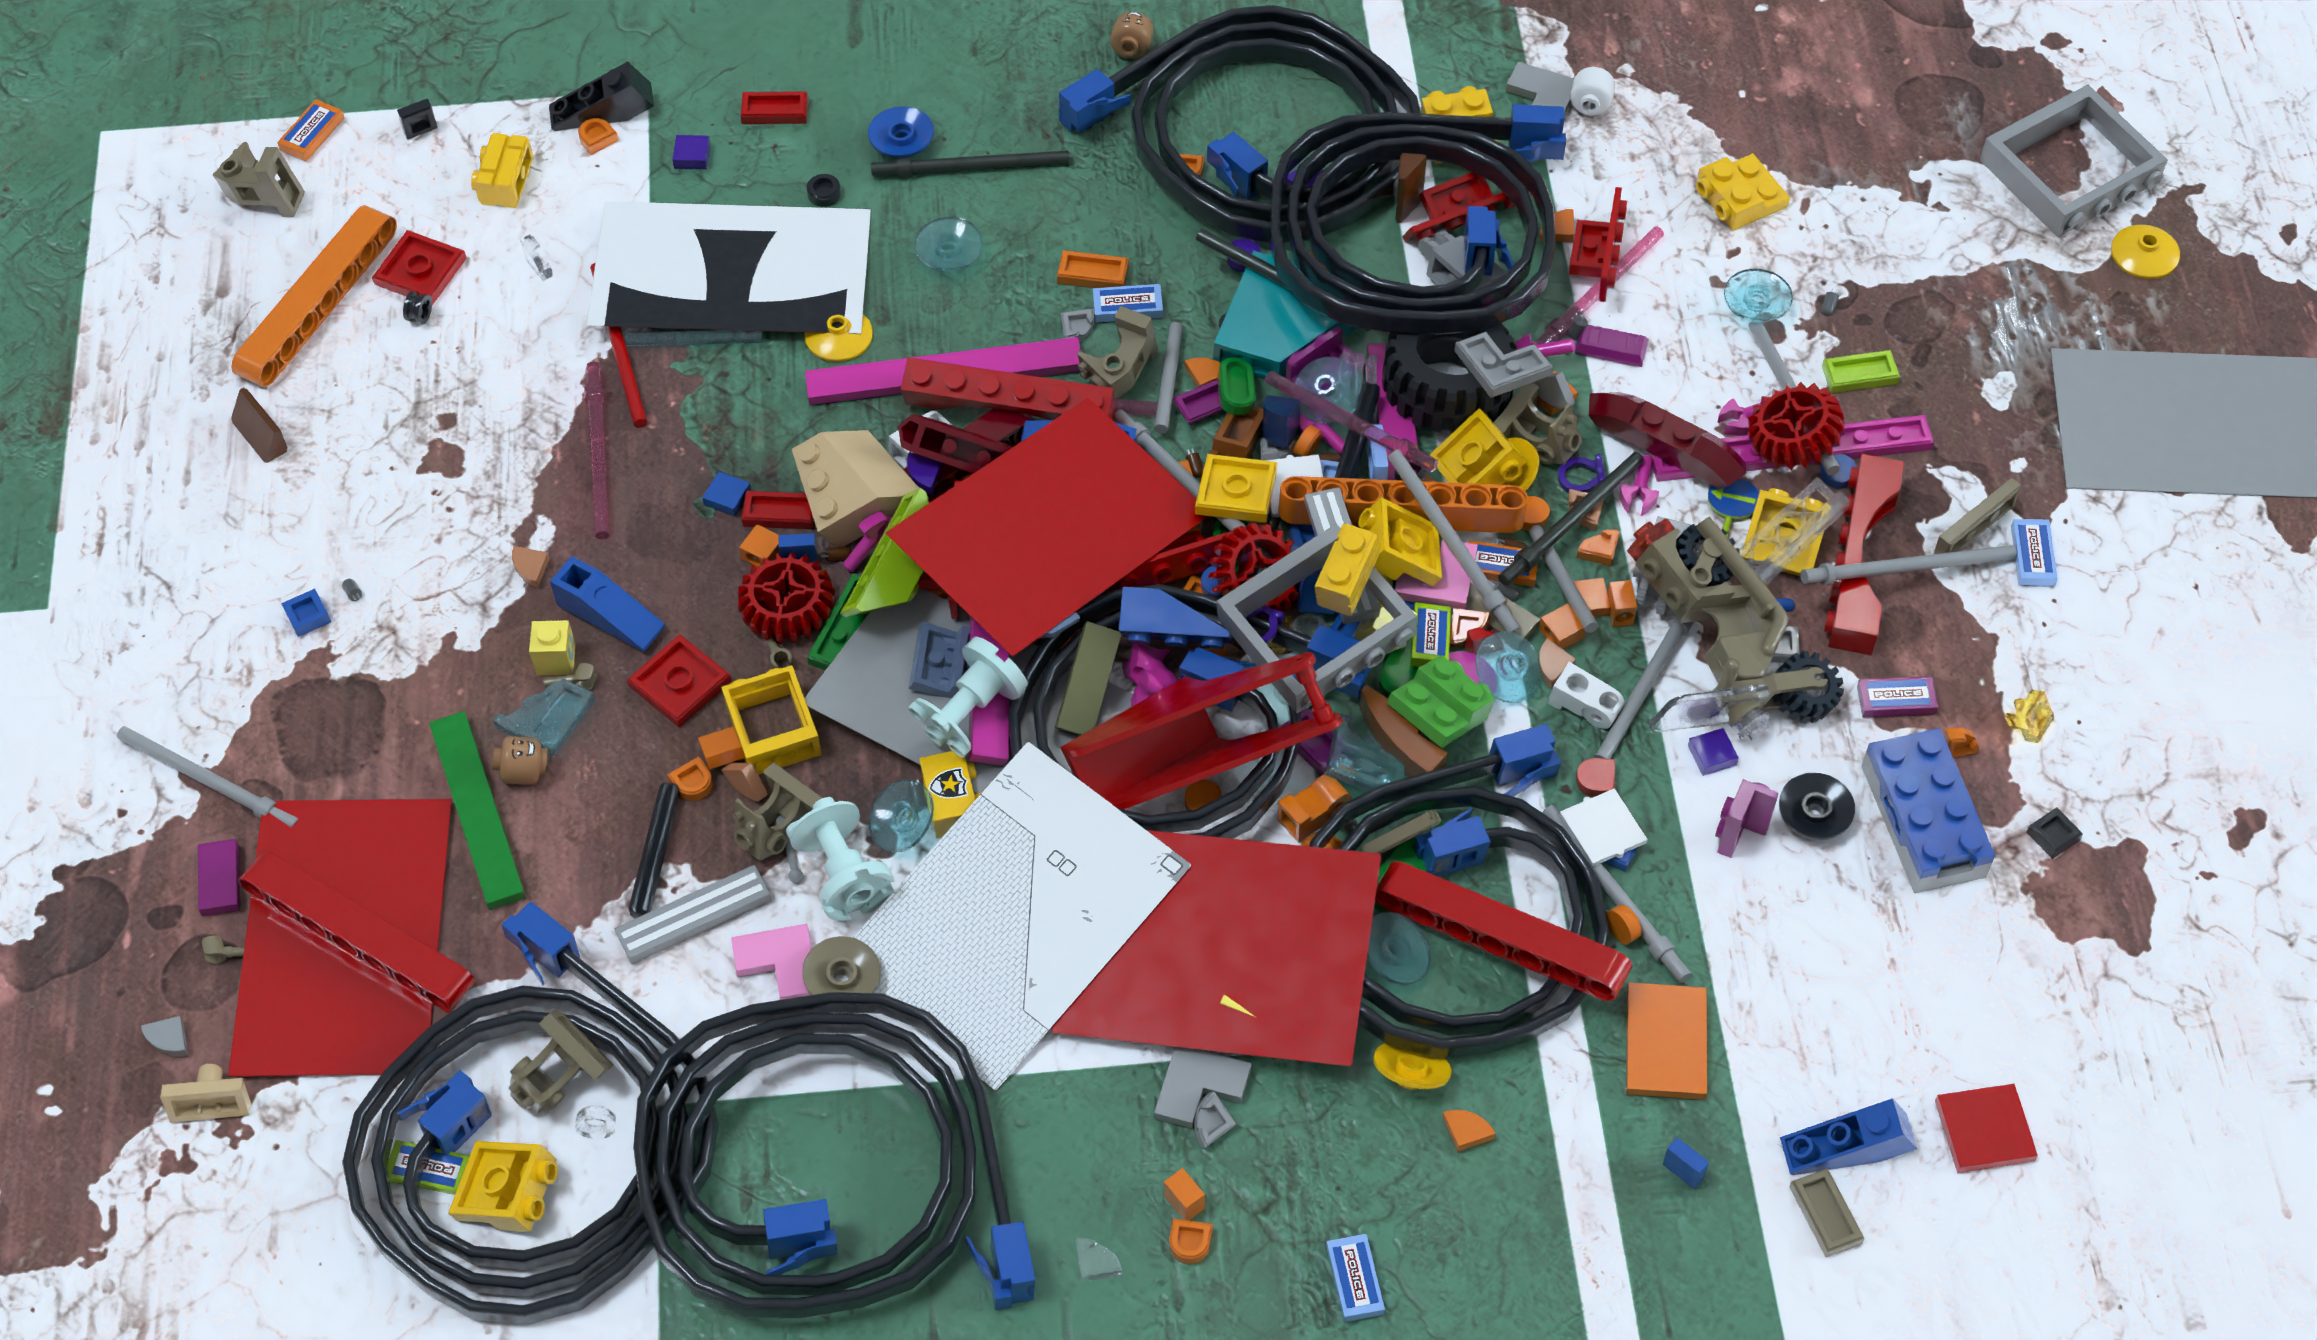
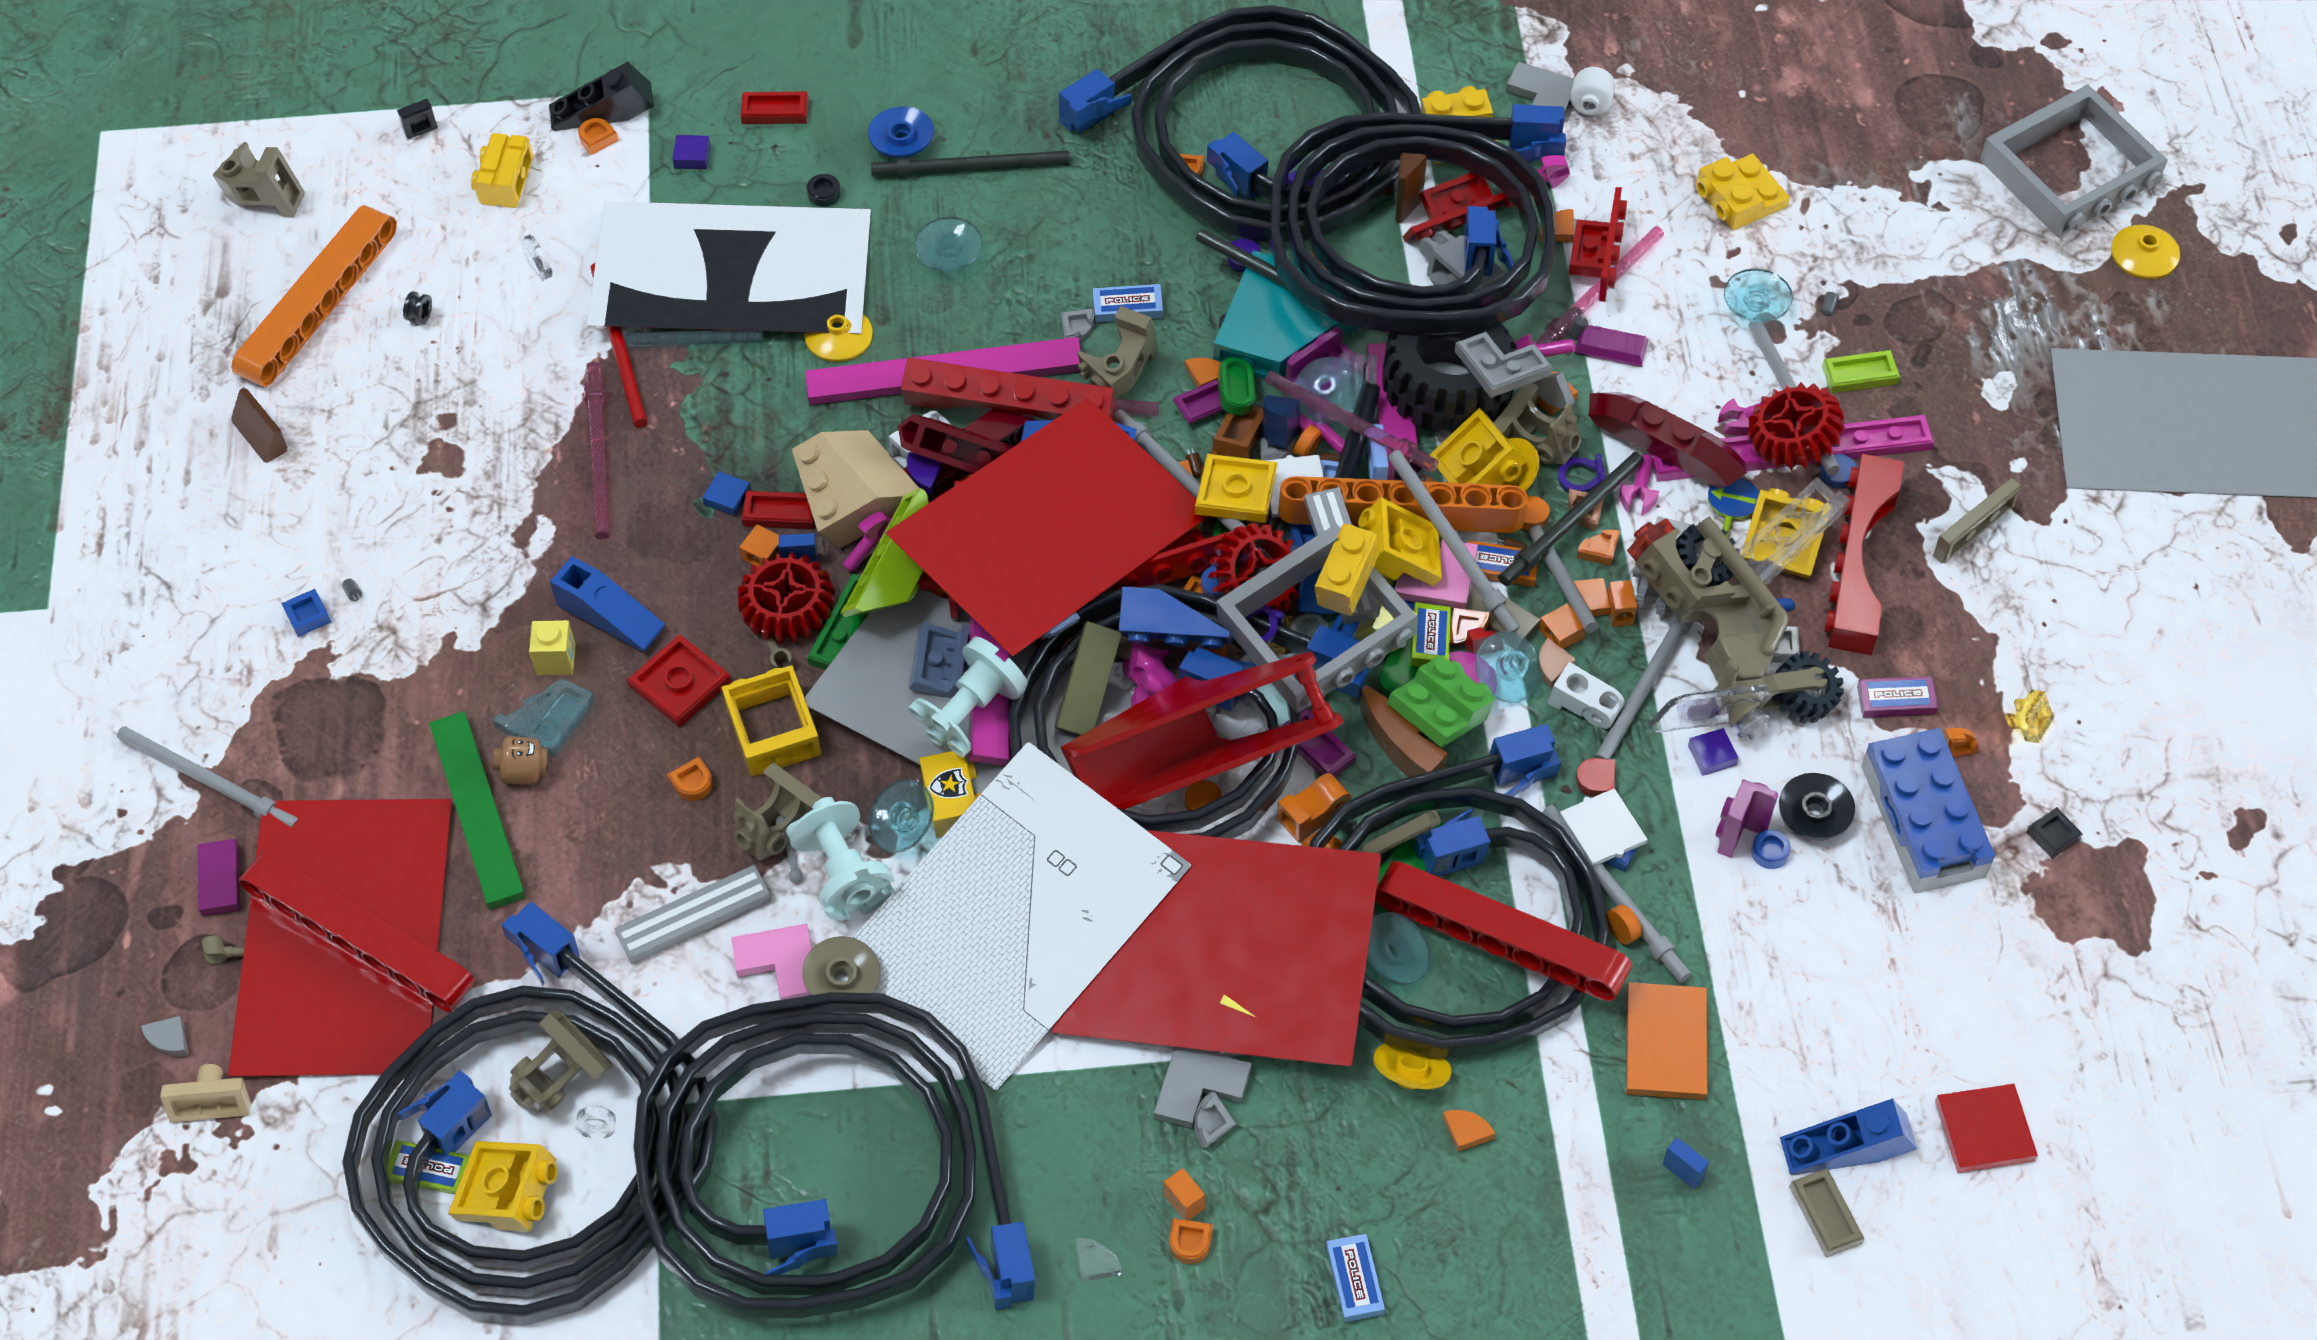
(310, 130): tile -> none
(419, 266): red tile -> none
(530, 564): nougat tile -> none
(583, 677): dark tan hand -> none
(654, 850): black axle -> none
(721, 748): orange tile -> none
(745, 780): nougat tile -> none
(836, 553): reddish brown piece -> none
(1092, 270): orange tile -> none
(1134, 33): medium nougat head -> none
(1168, 378): light grey bar -> none
(1360, 760): clear light blue wing -> none
(1507, 591): dark grey piece -> none
(1554, 169): none -> dark pink bar
(1770, 849): none -> blue tile
(1828, 573): light grey bar -> none
(2034, 552): tile -> none

